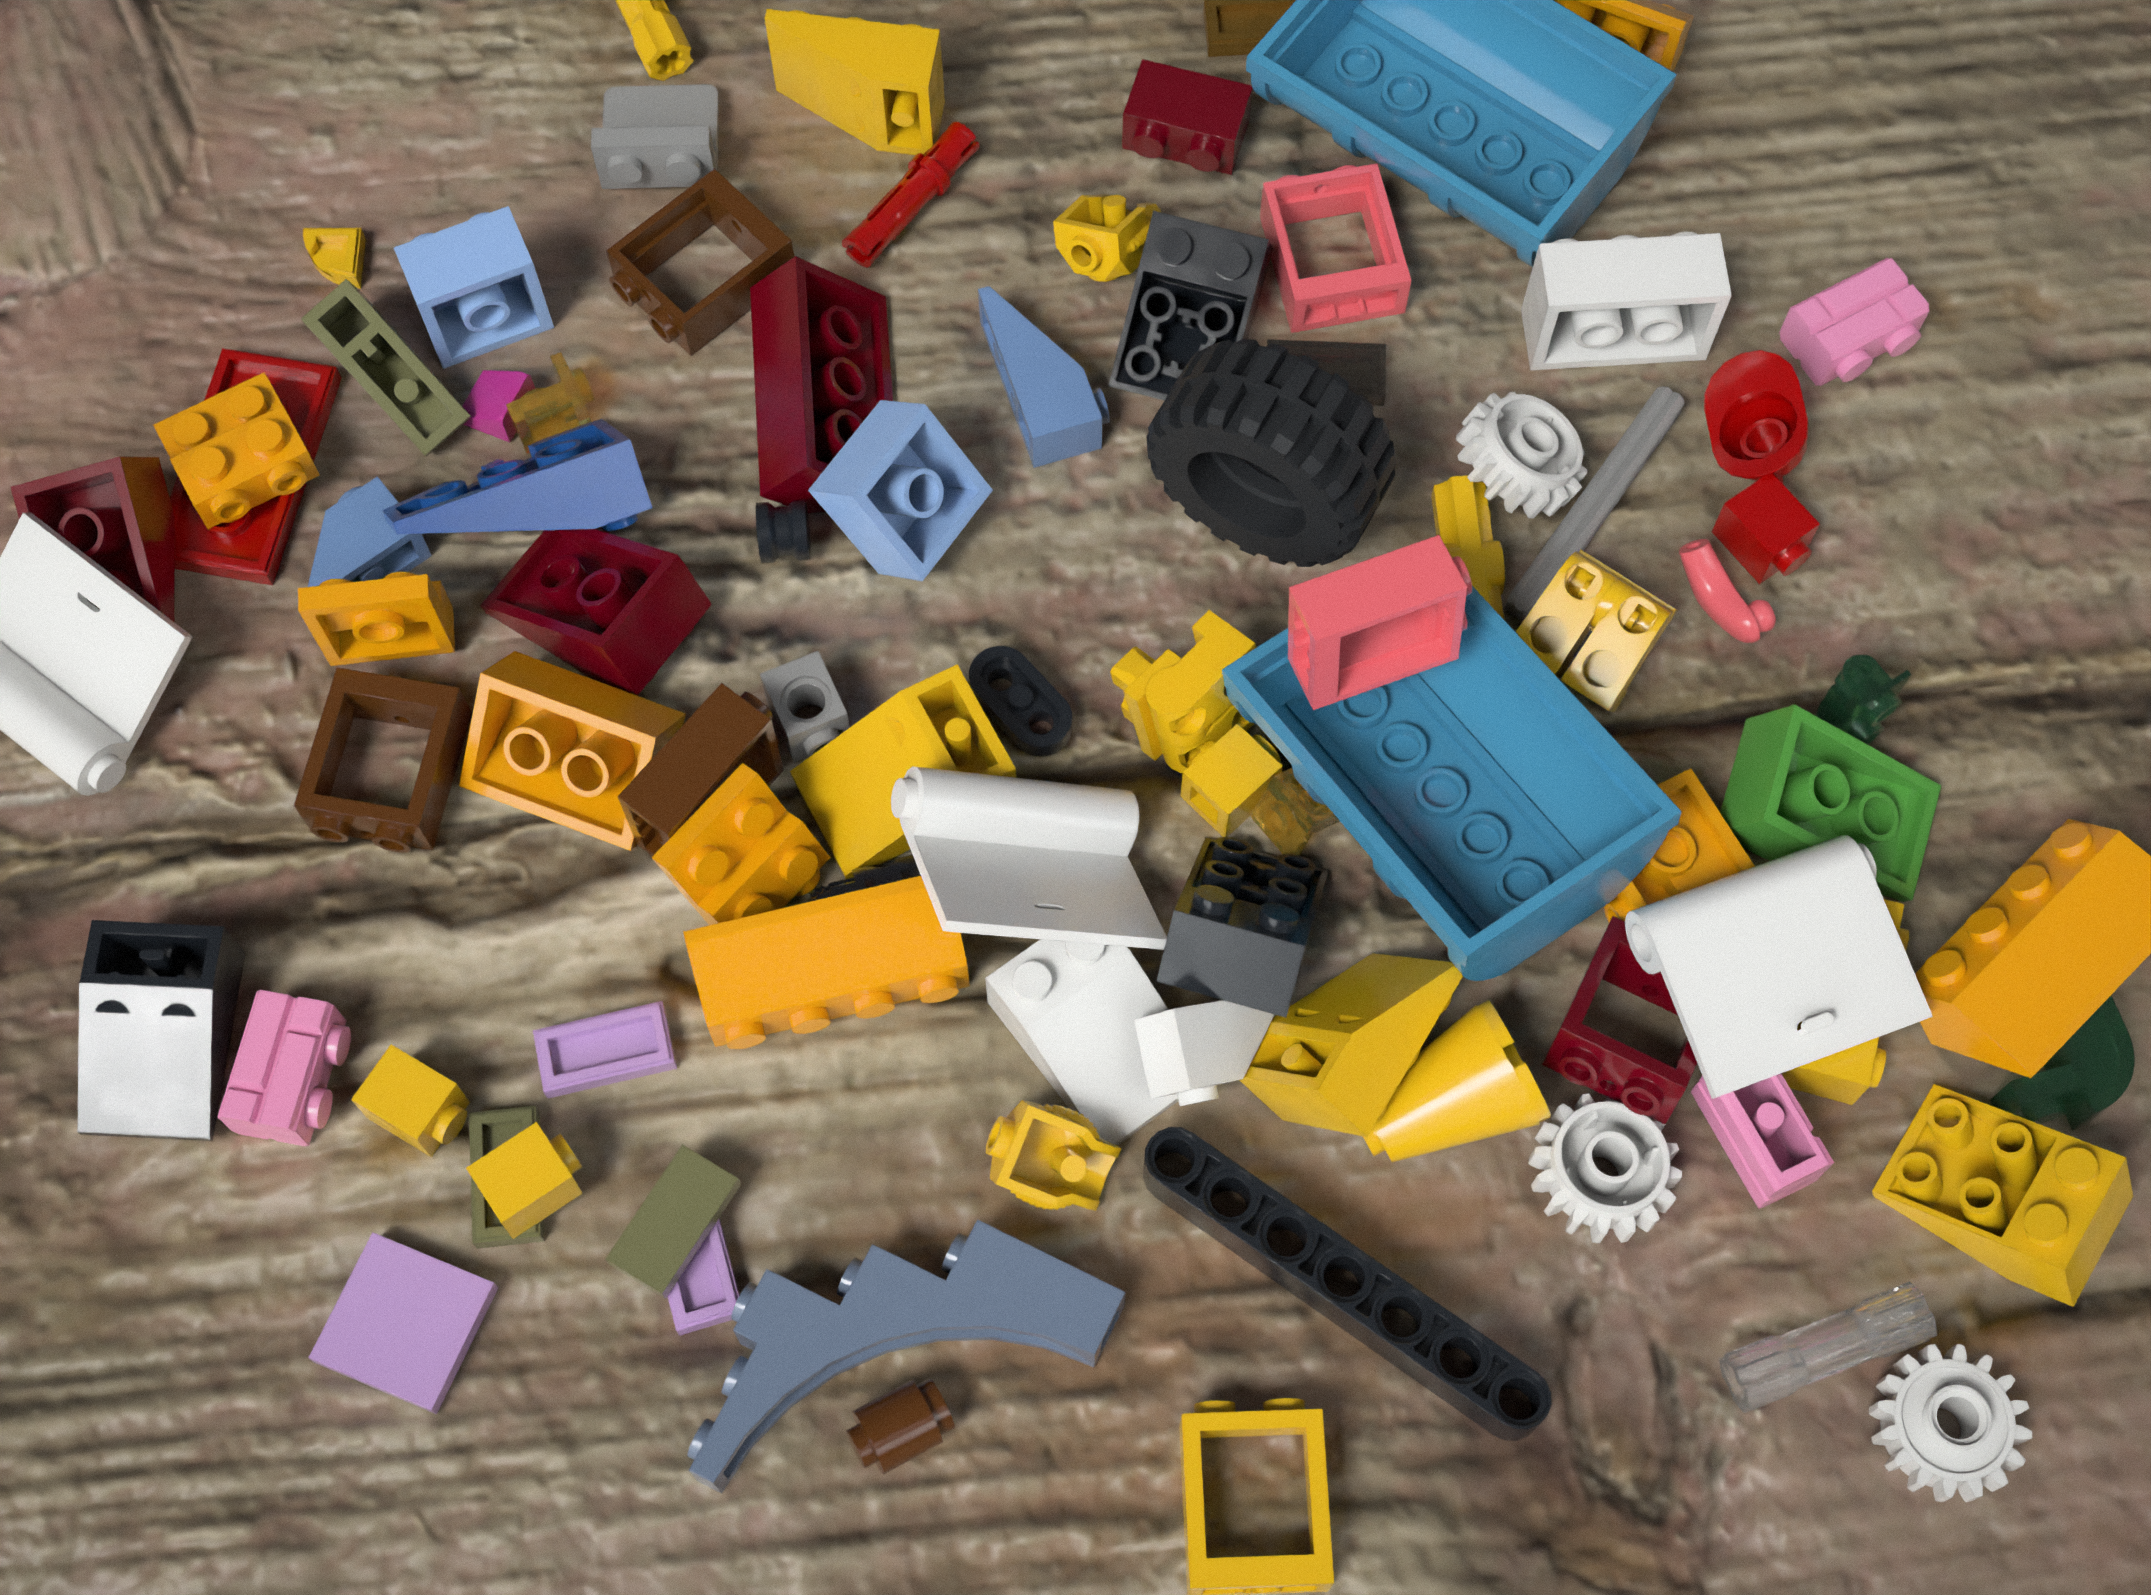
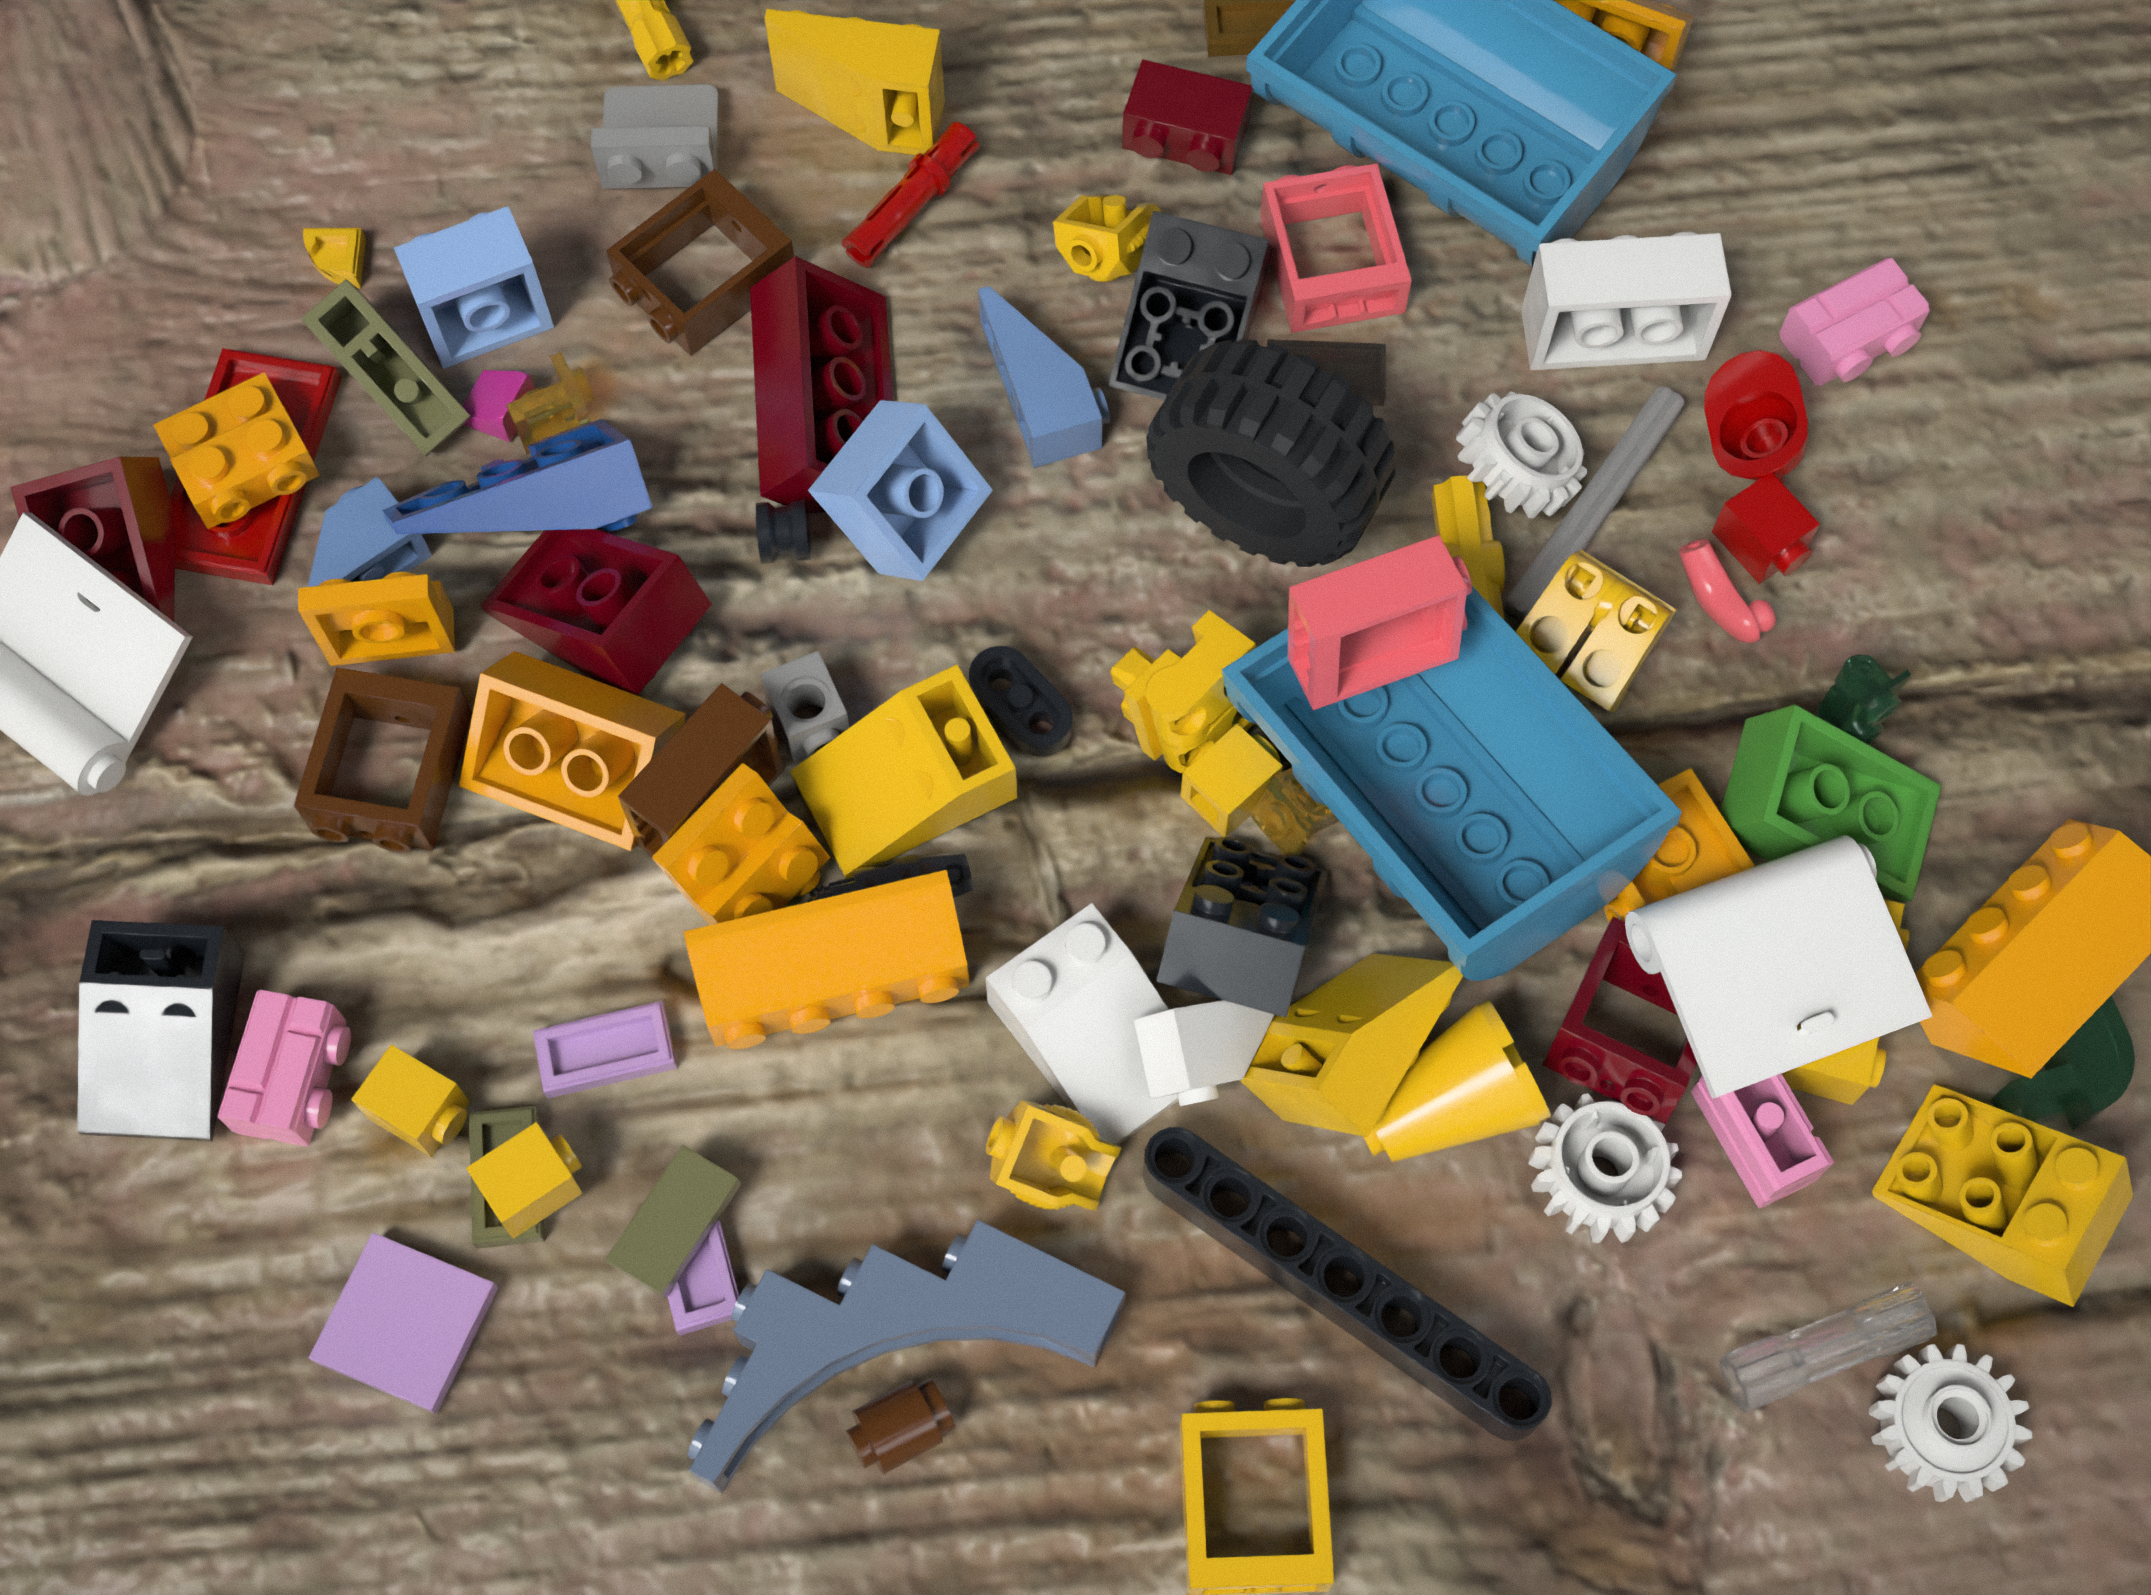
(1027, 857): white door -> none

